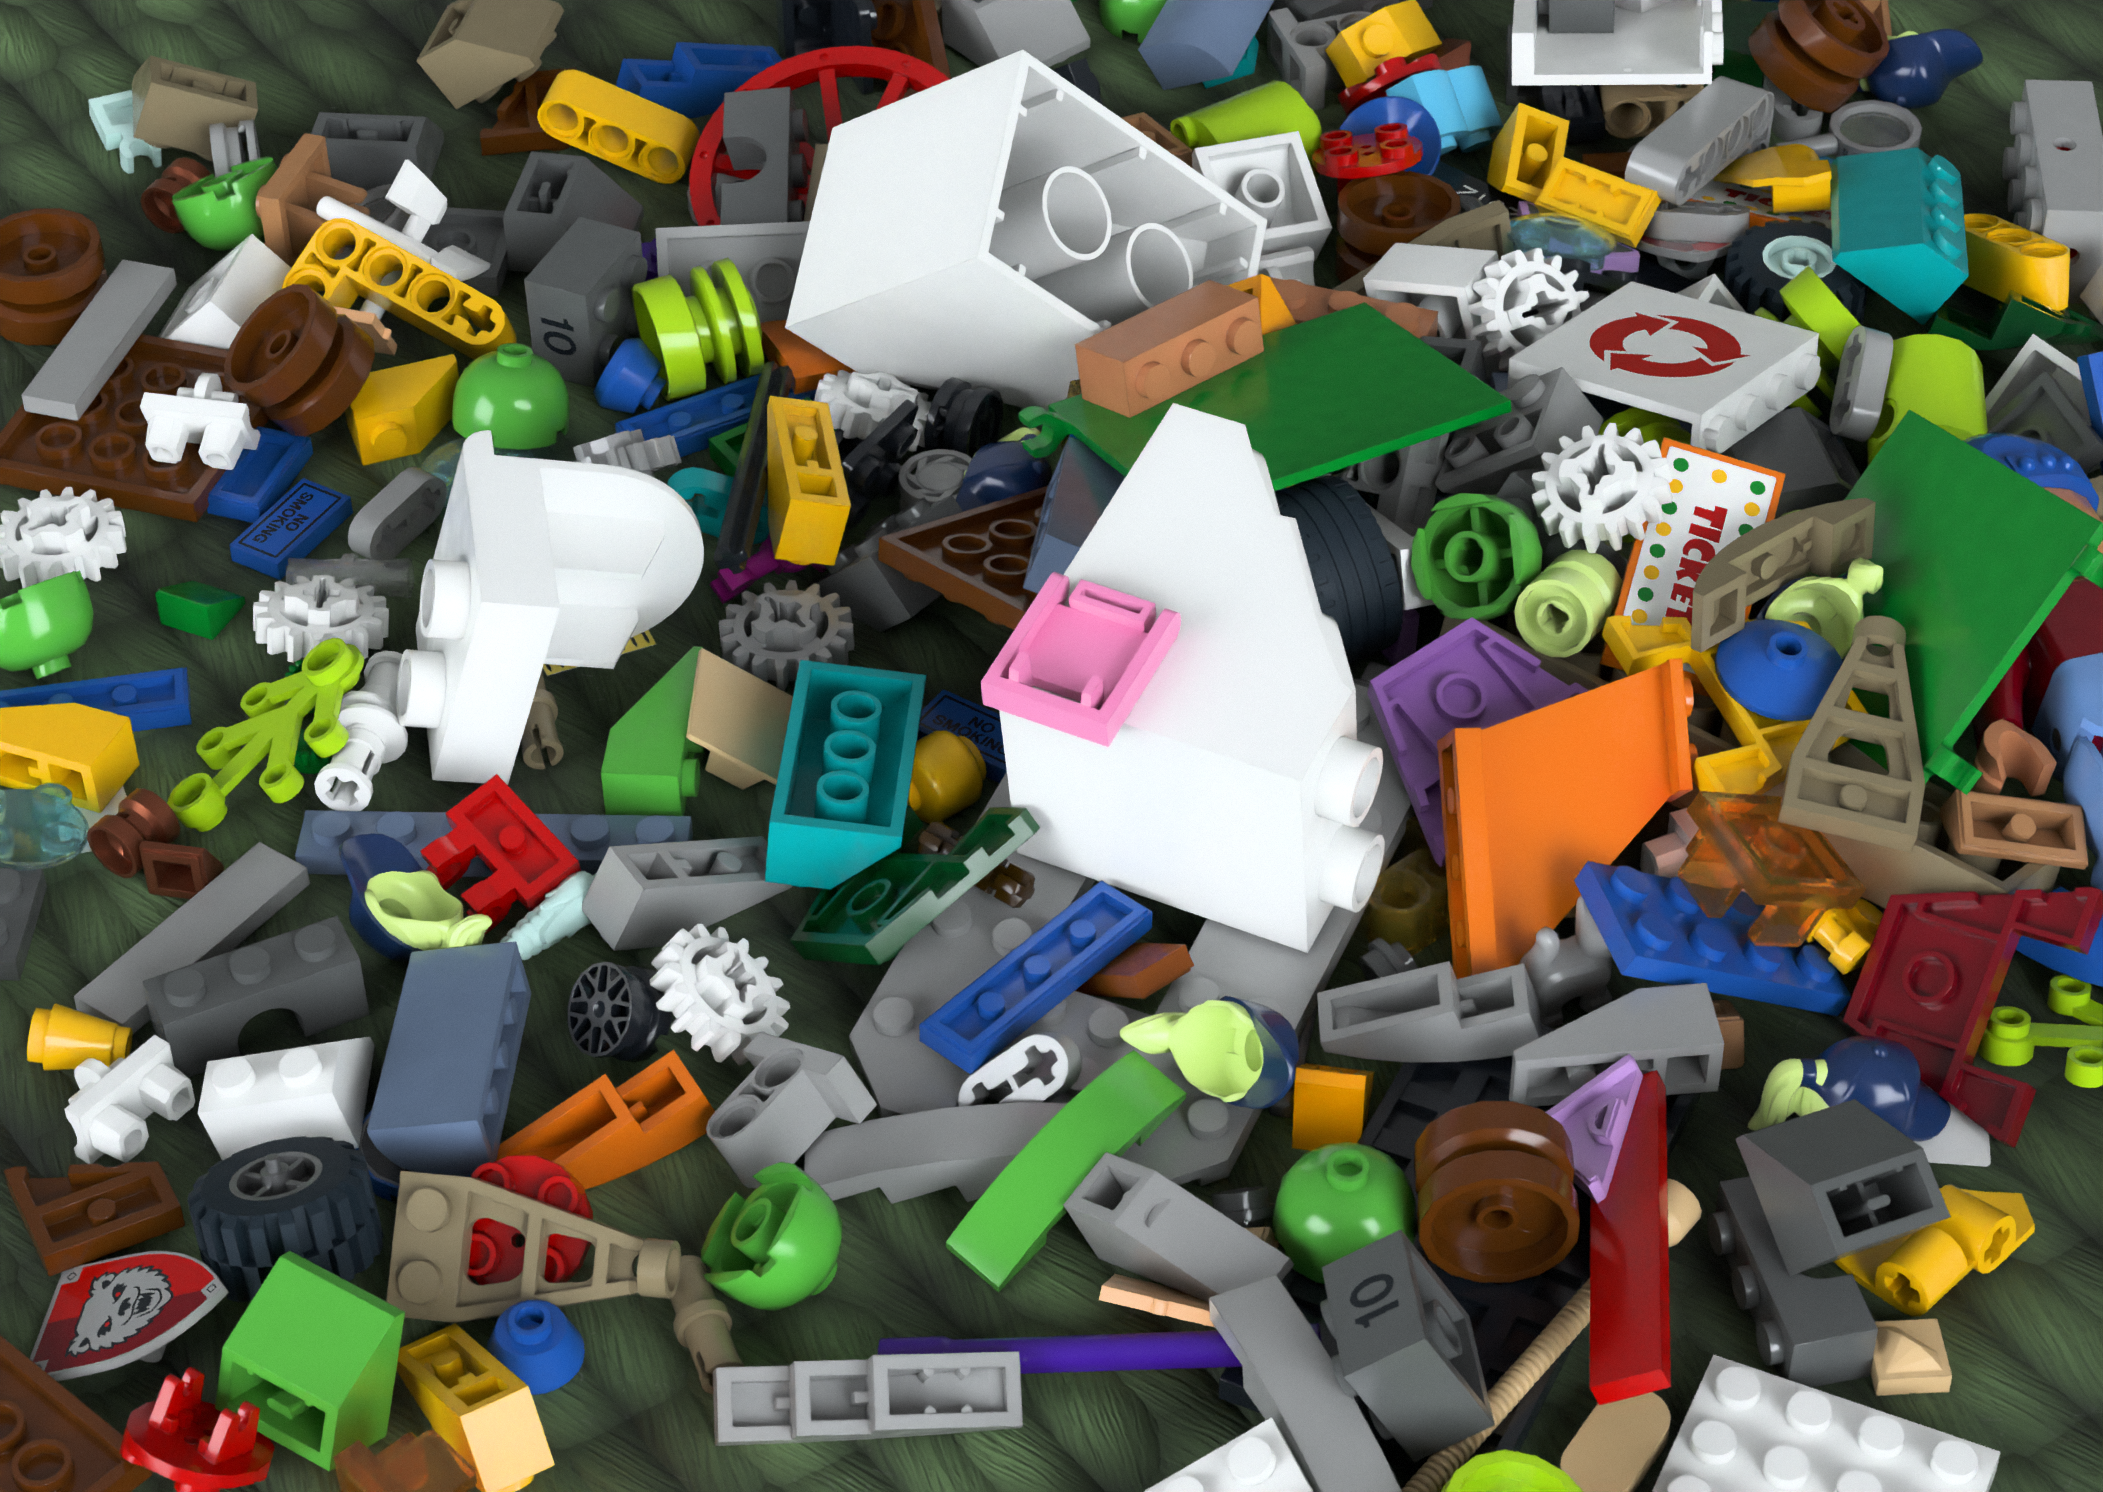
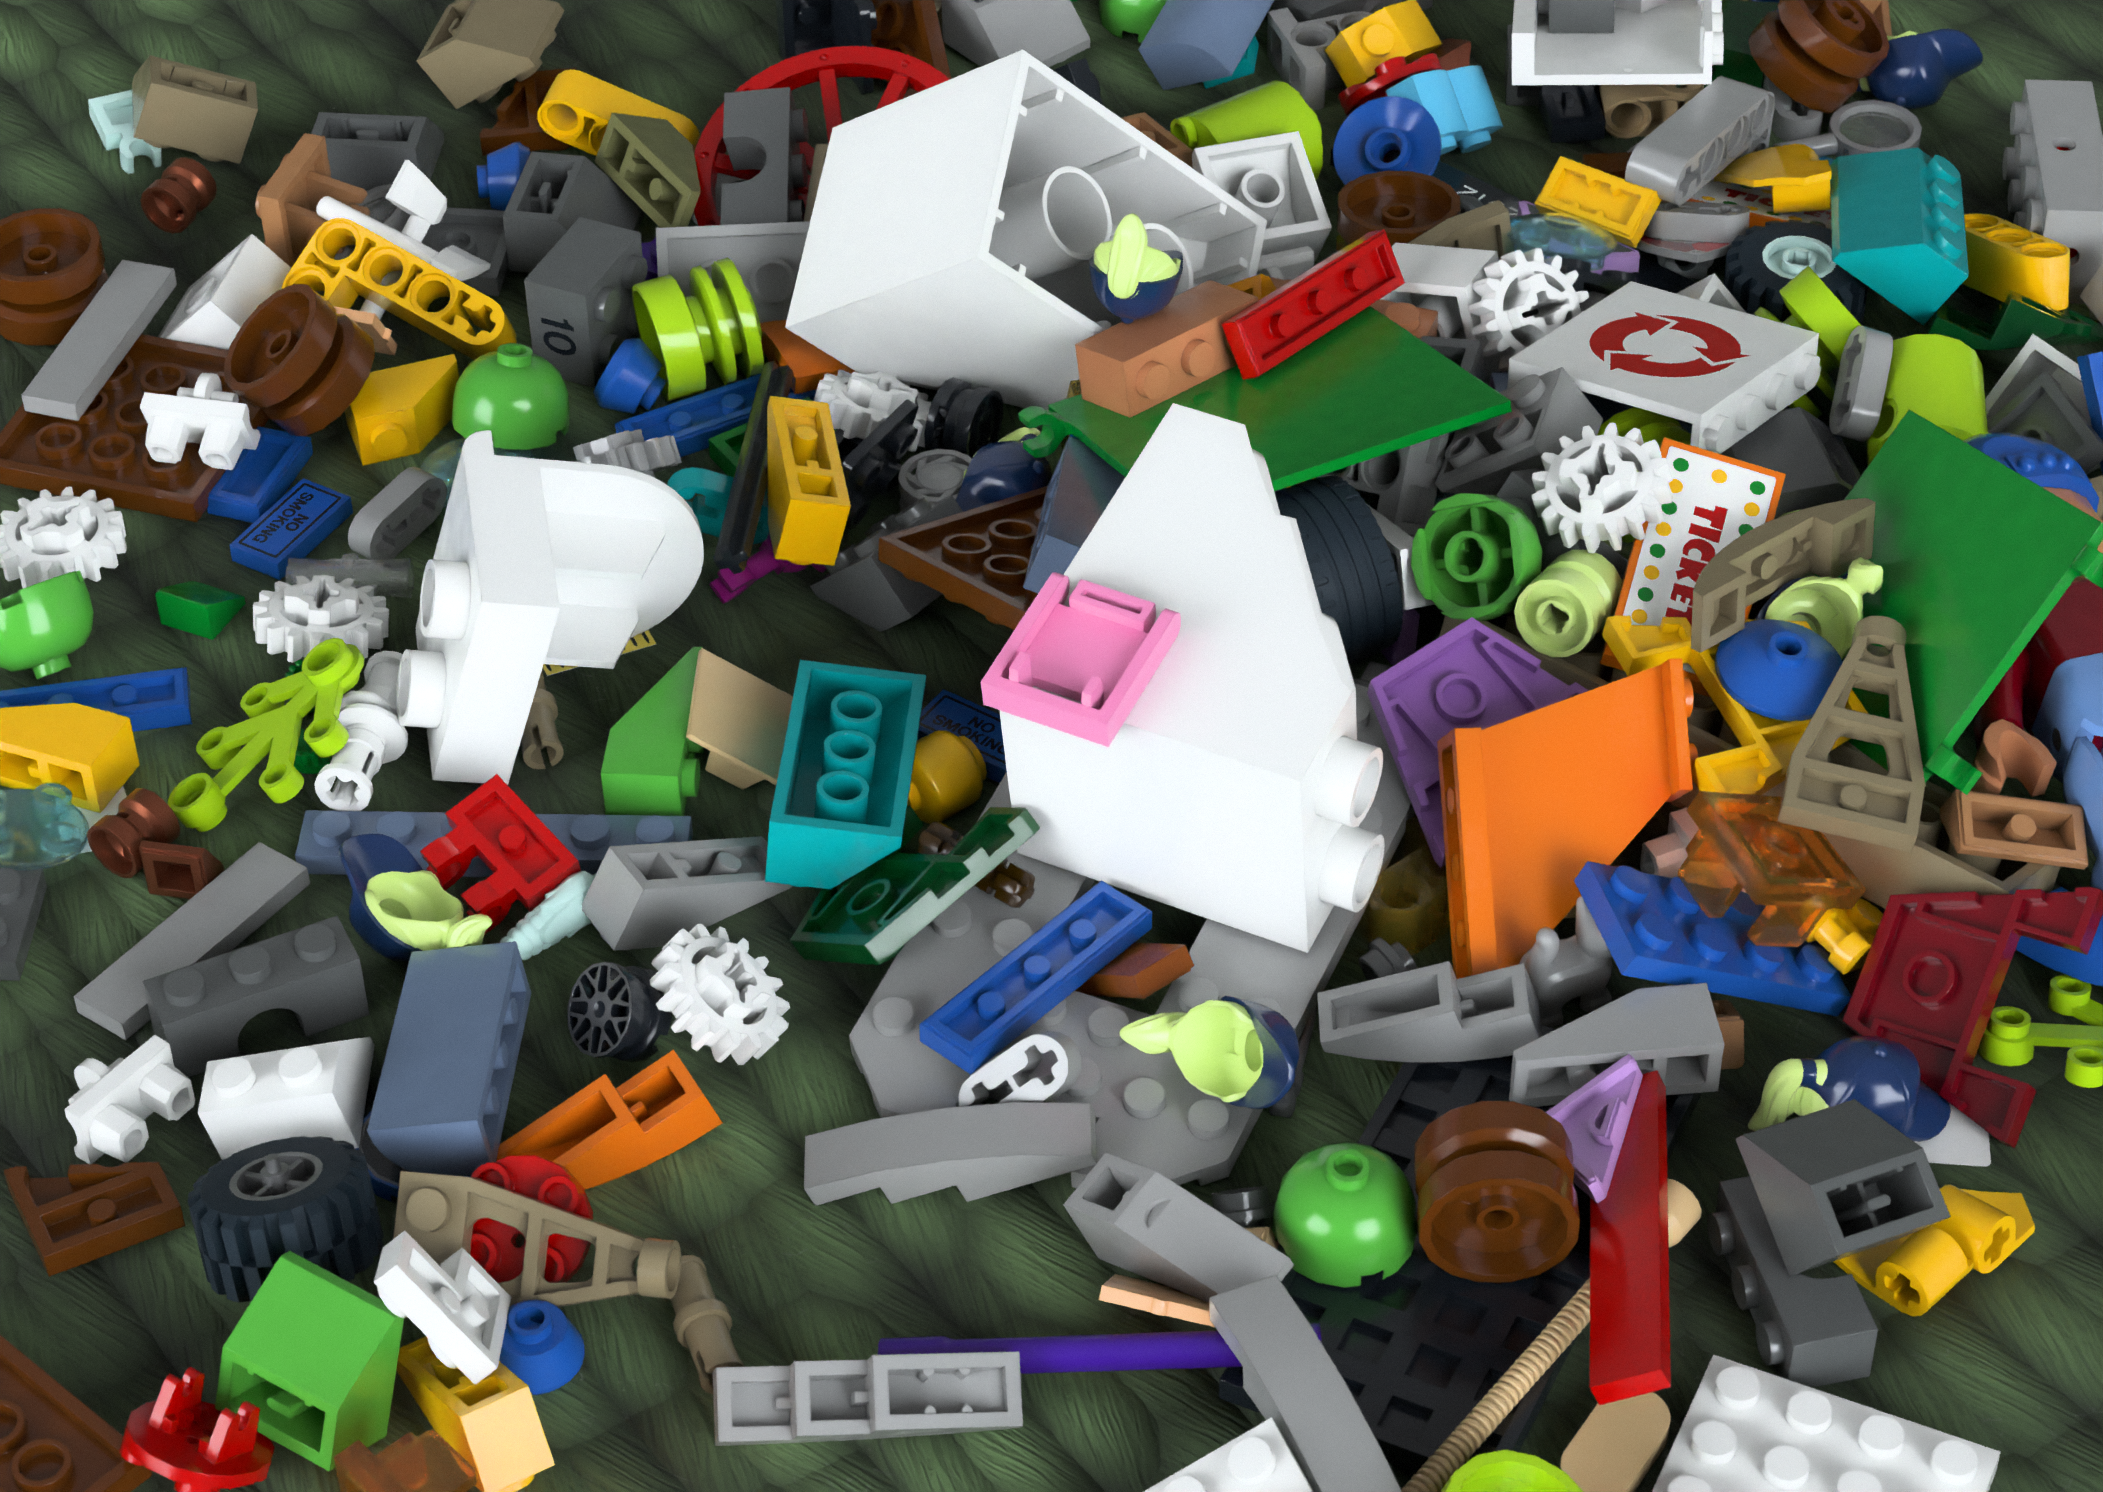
(67, 1037): yellow cone -> none
(123, 1311): shield -> none
(222, 209): bright green cylinder -> none
(228, 145): light grey wheel -> none
(450, 1303): none -> white plate
(501, 174): none -> blue cone
(652, 167): none -> olive slope
(695, 76): blue slope -> none
(775, 1242): bright green cylinder -> none
(784, 1105): light grey tile -> none
(785, 630): light grey gear -> none
(1029, 1194): bright green slope -> none
(1131, 276): none -> hair
(1312, 304): none -> red tile
(1330, 1105): light orange slope -> none
(1366, 155): red plate -> none
(1405, 1347): dark grey brick -> none
(1527, 152): yellow slope -> none
(1910, 1358): tan tile -> none

